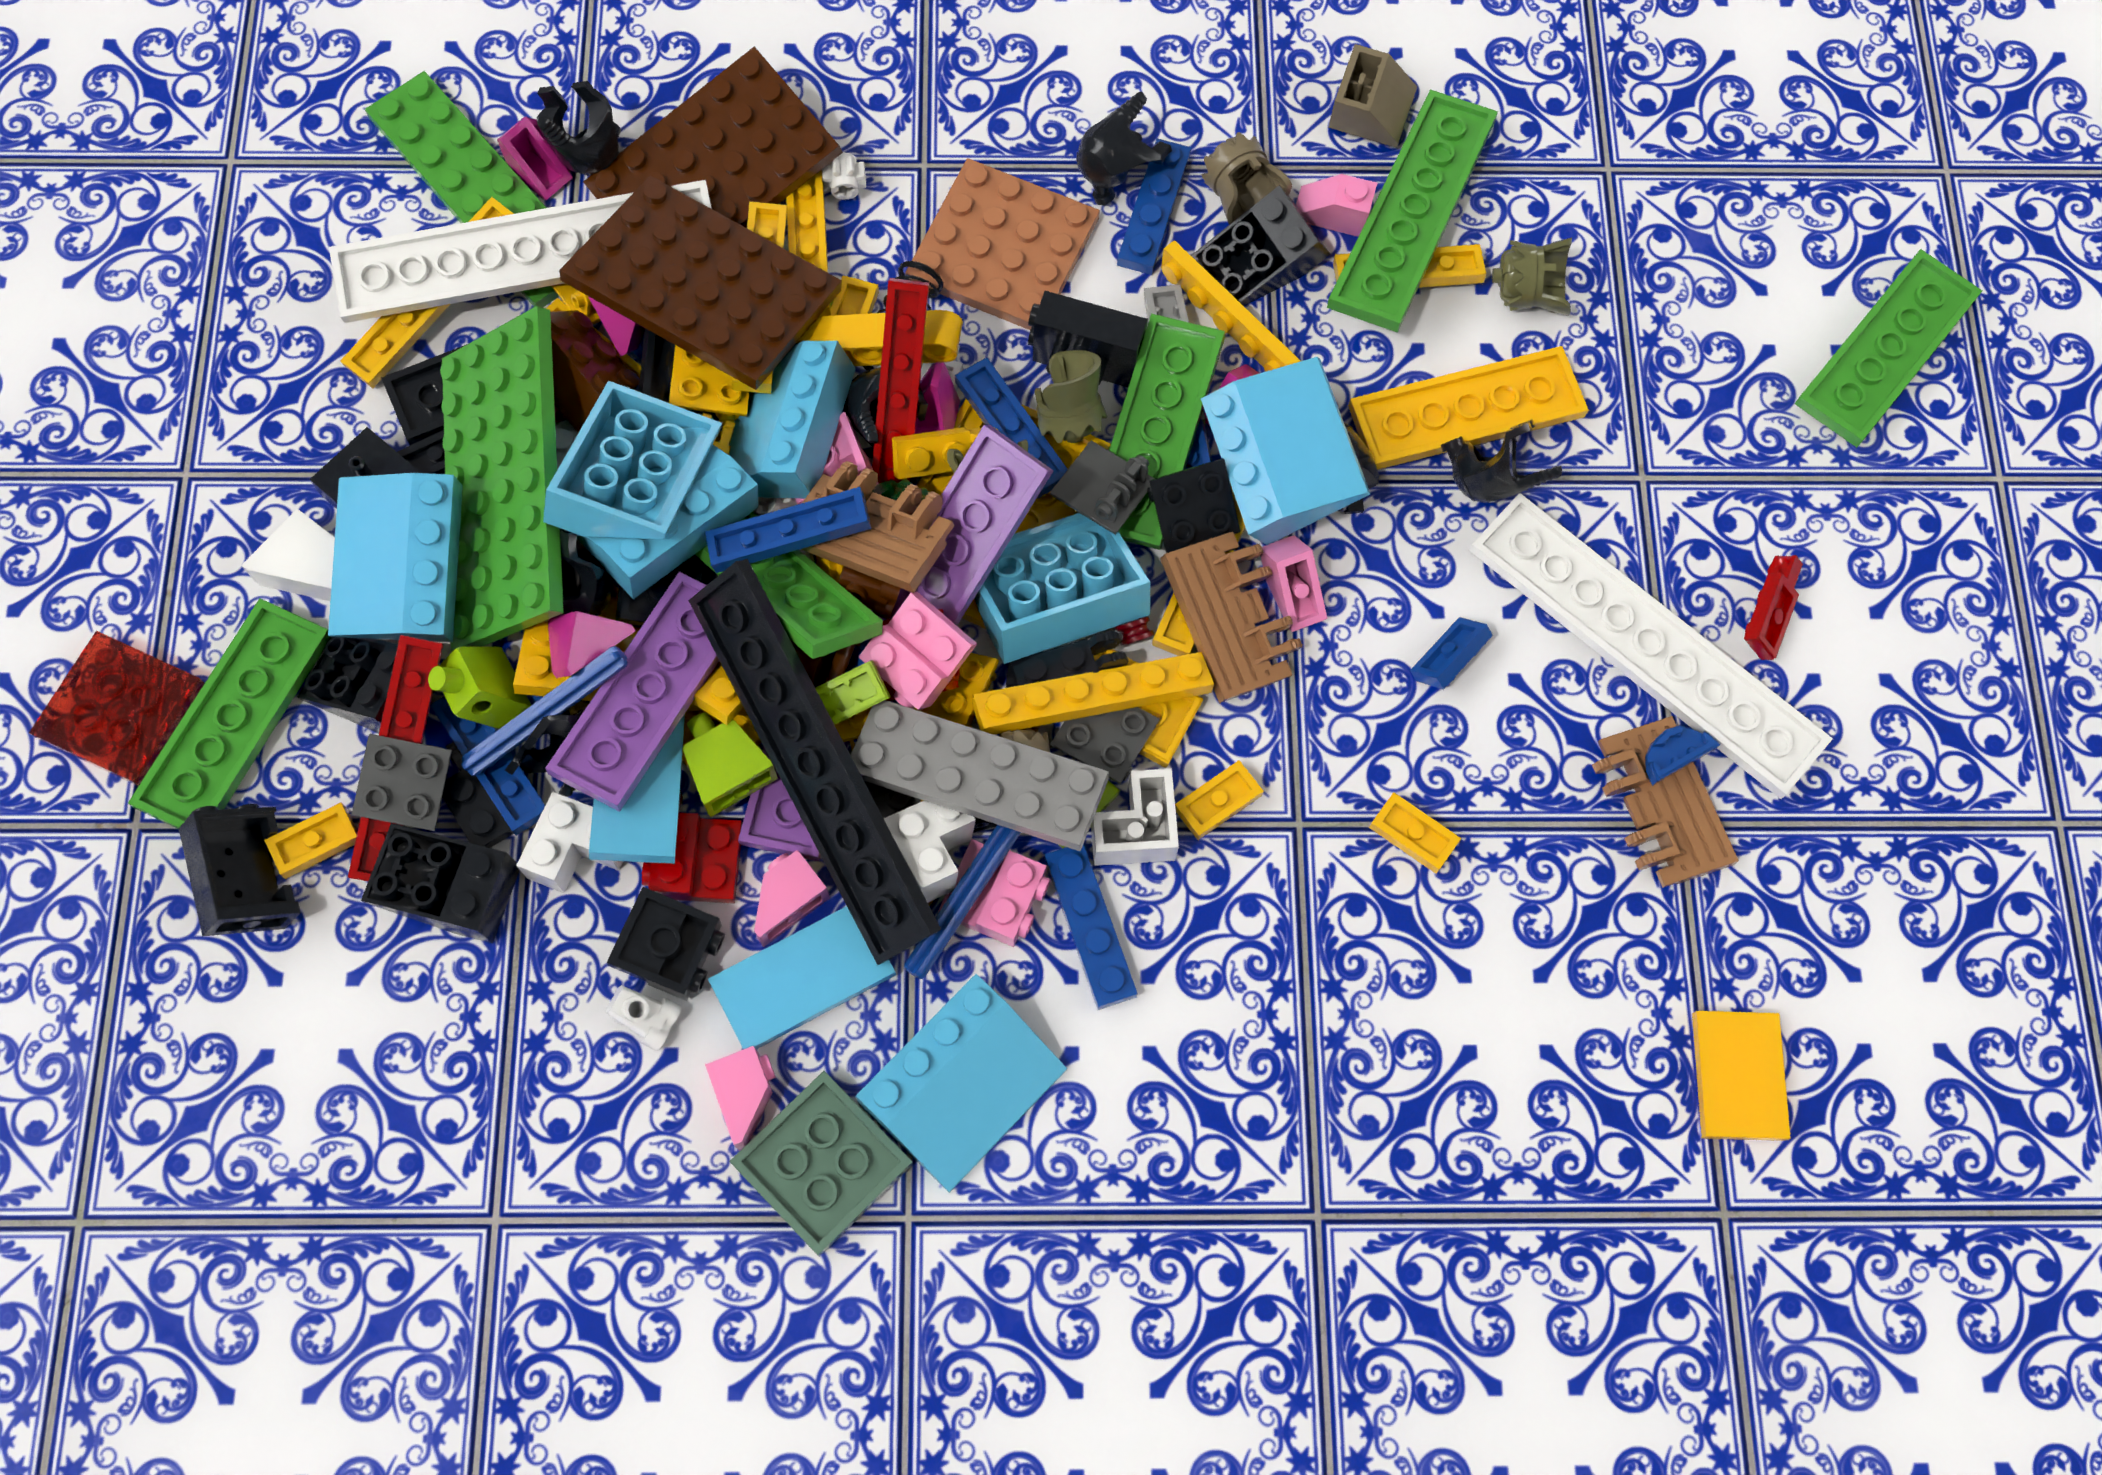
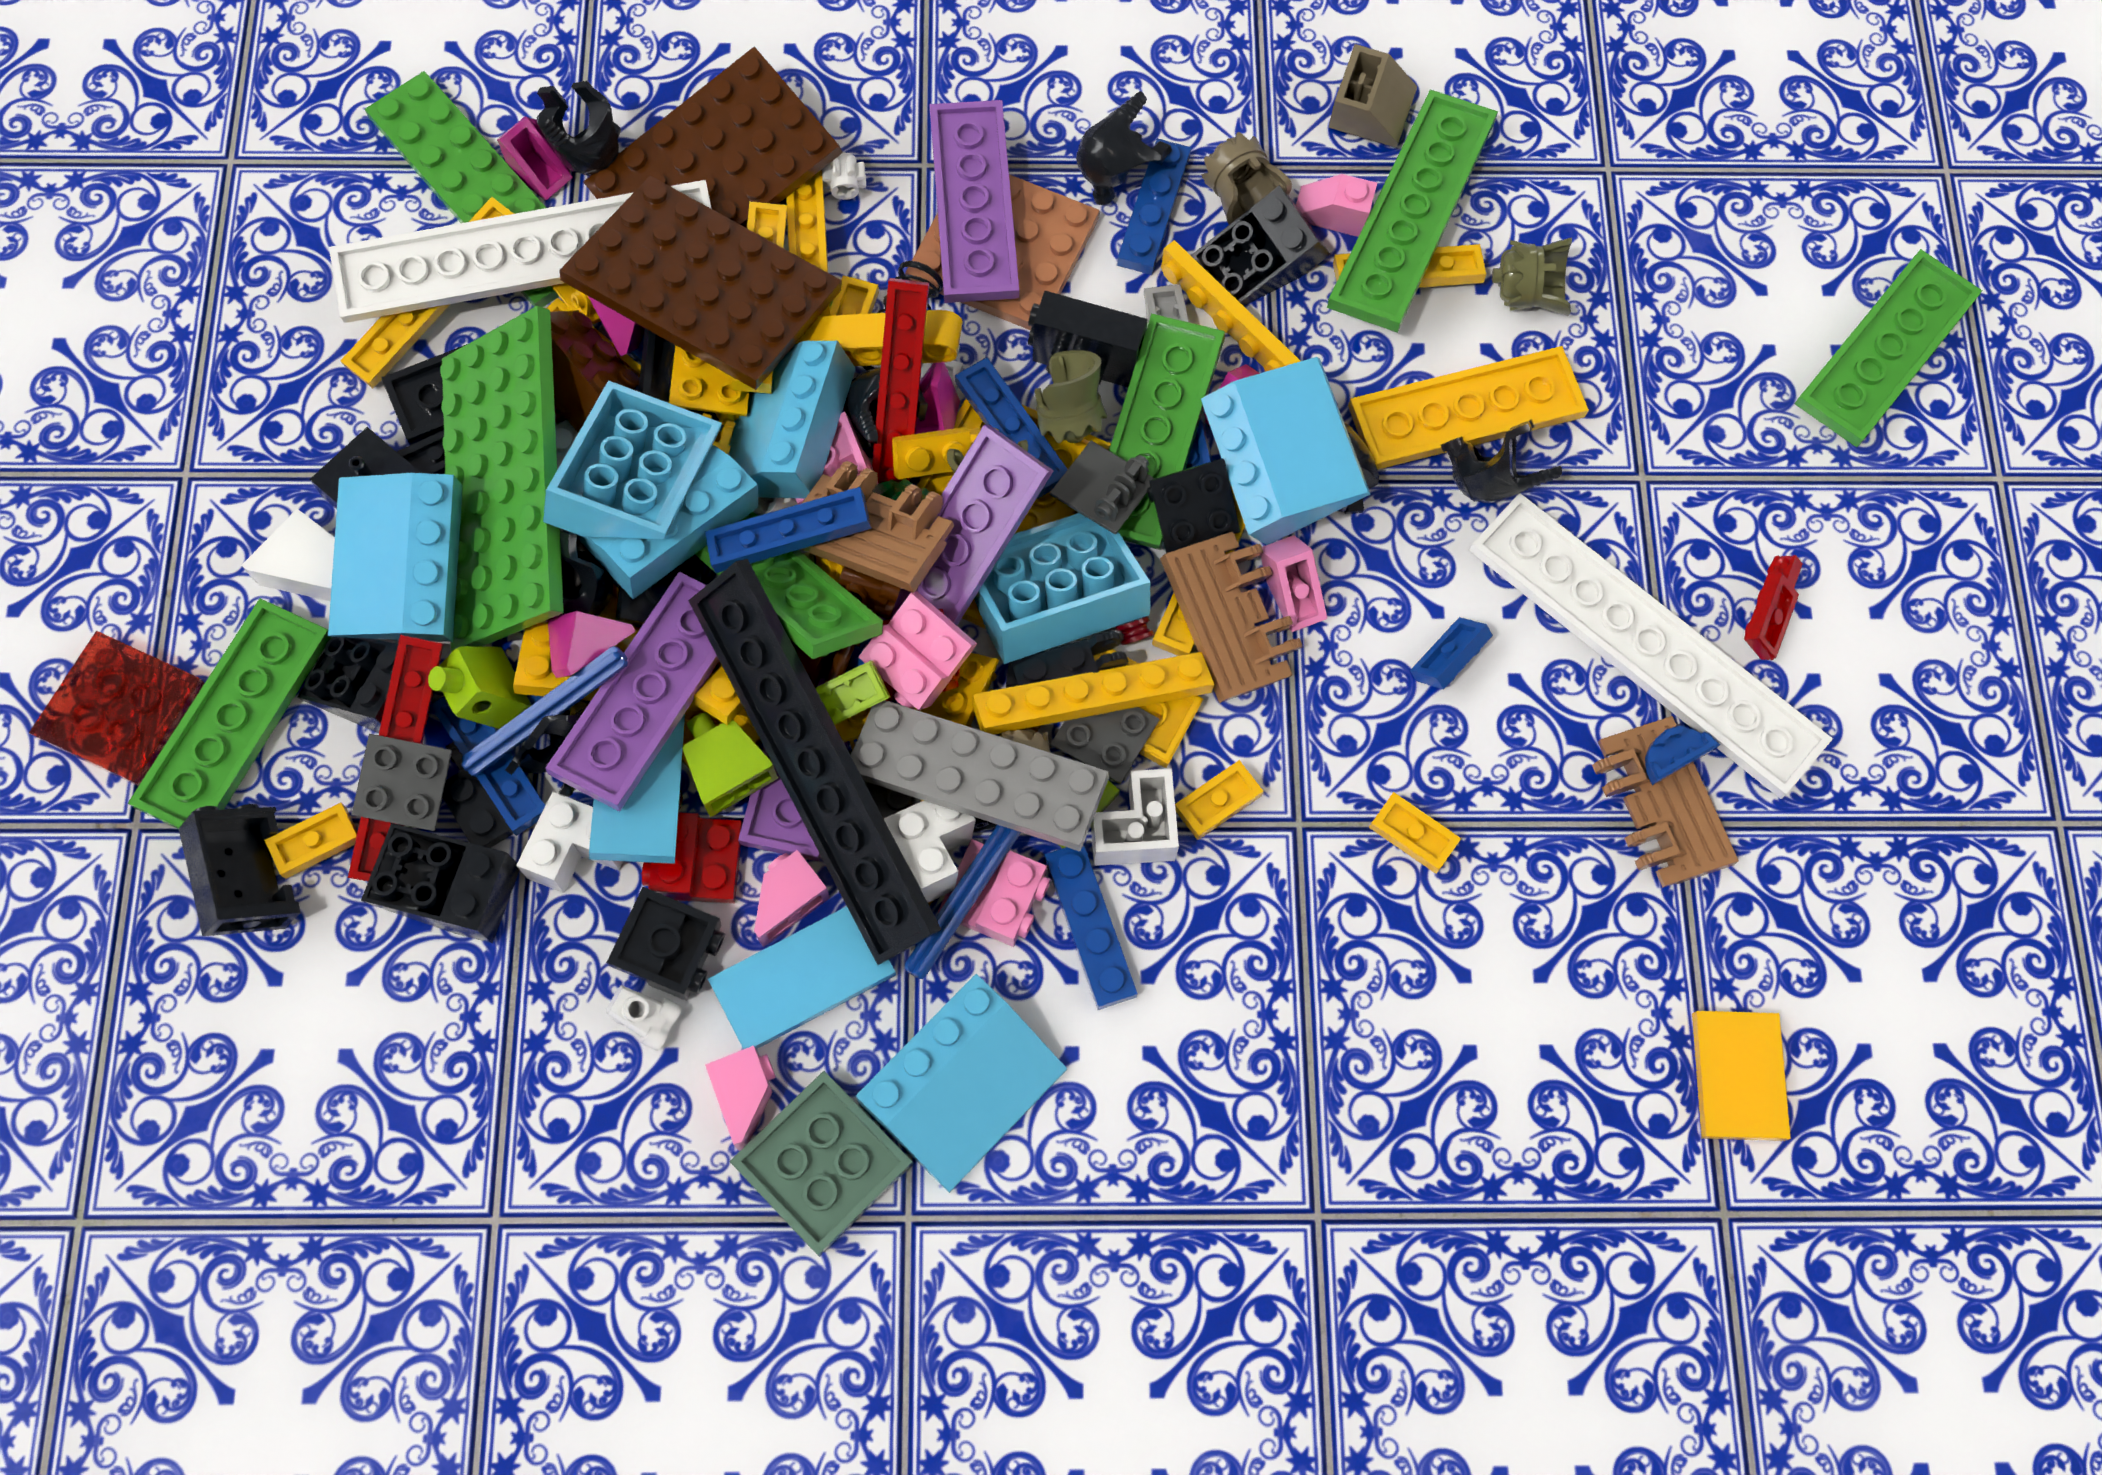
(974, 201): none -> medium lavender plate

